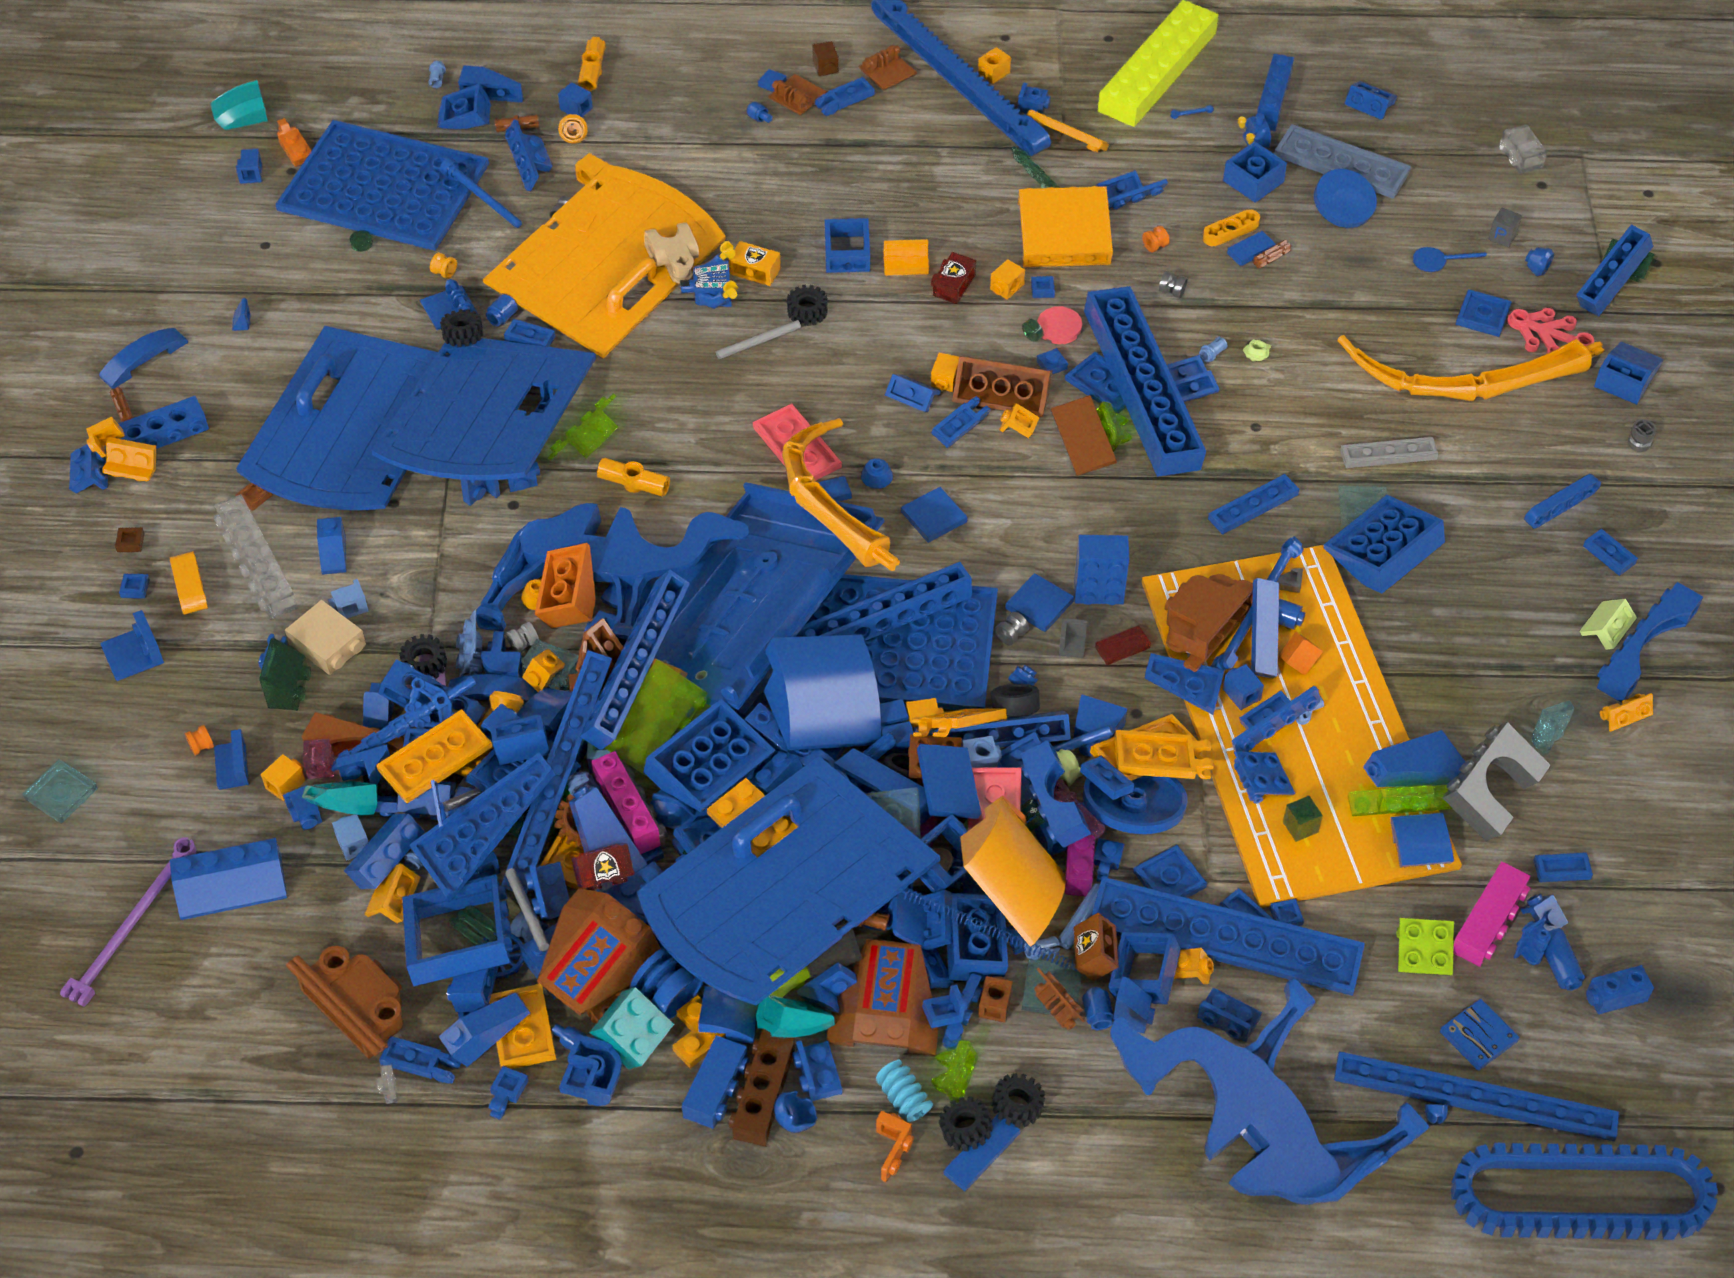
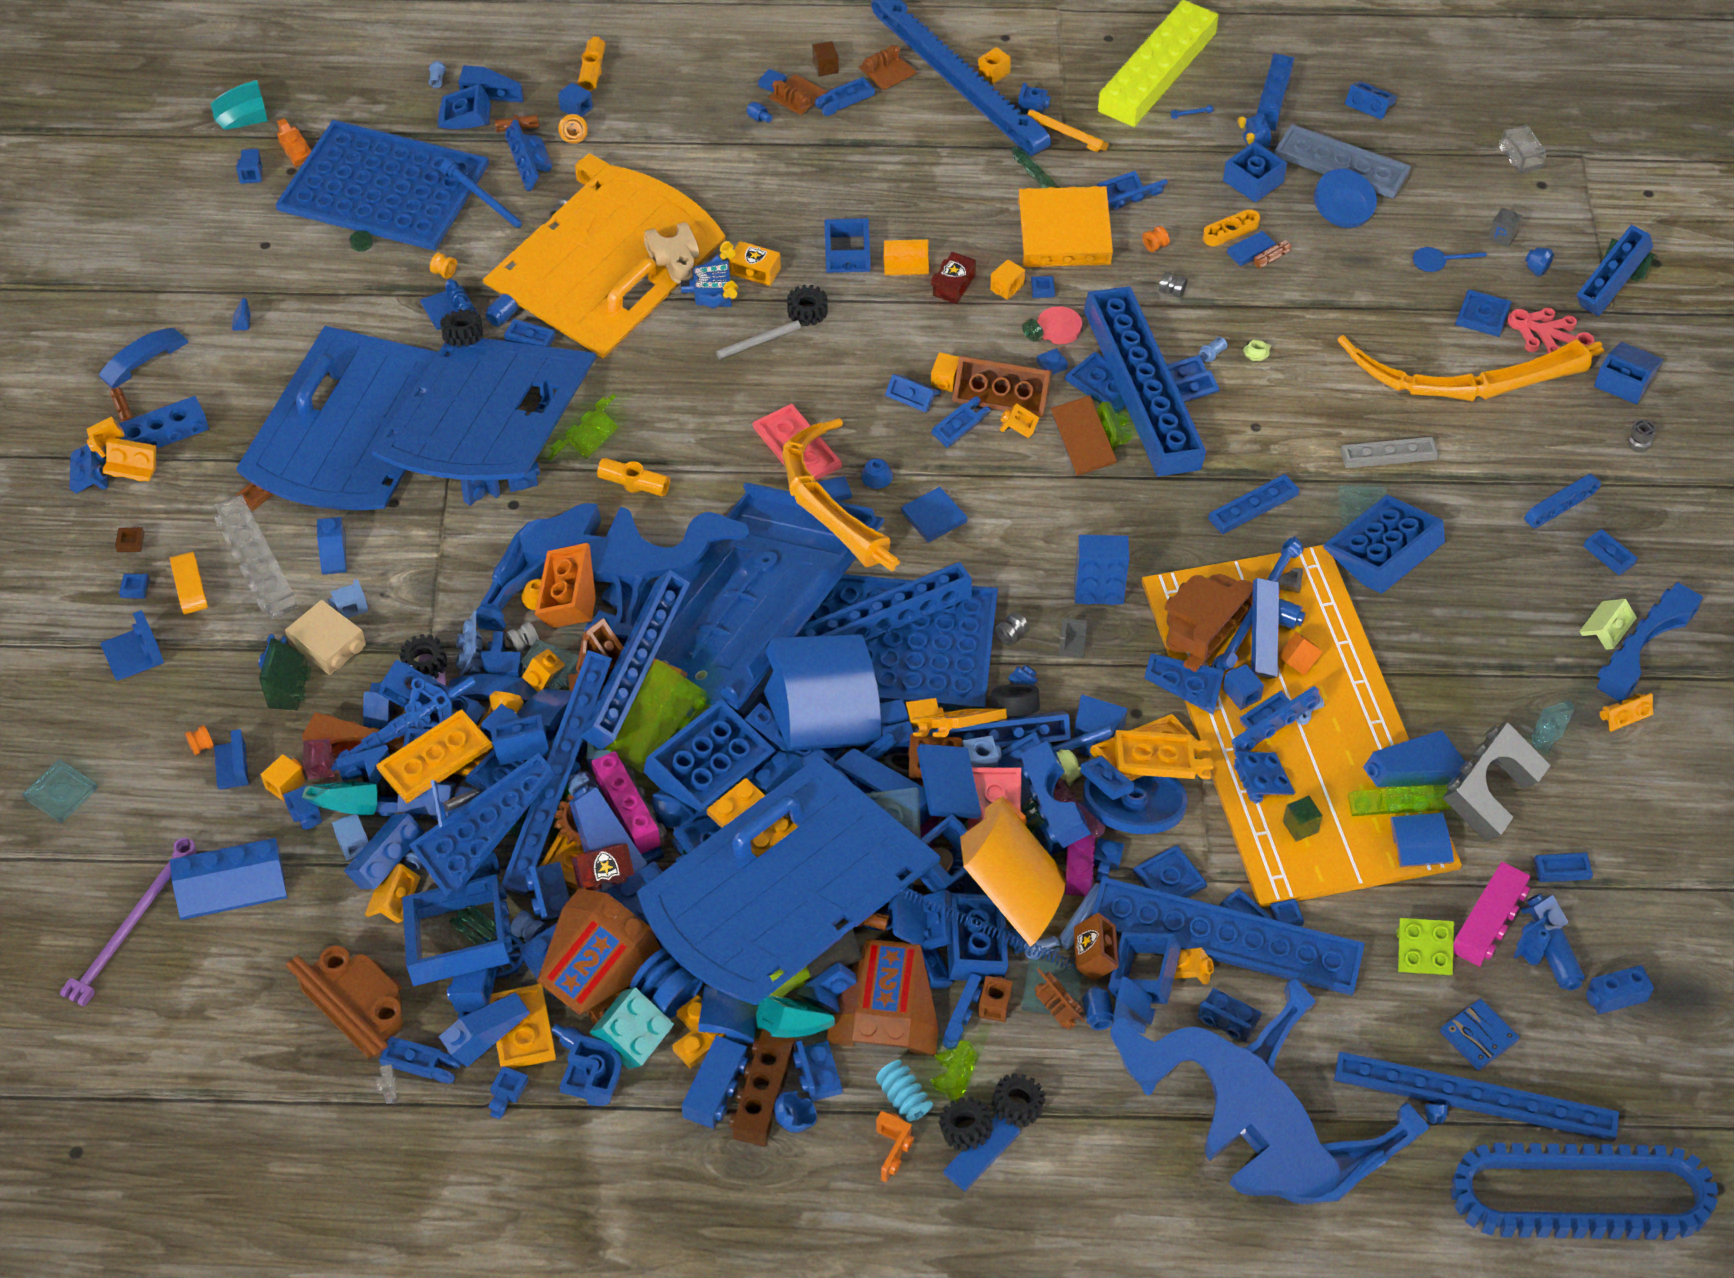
(527, 909): light grey bar -> none
(945, 1009): blue bracket -> none
(1040, 602): blue tile -> none
(1123, 645): clear red tile -> none

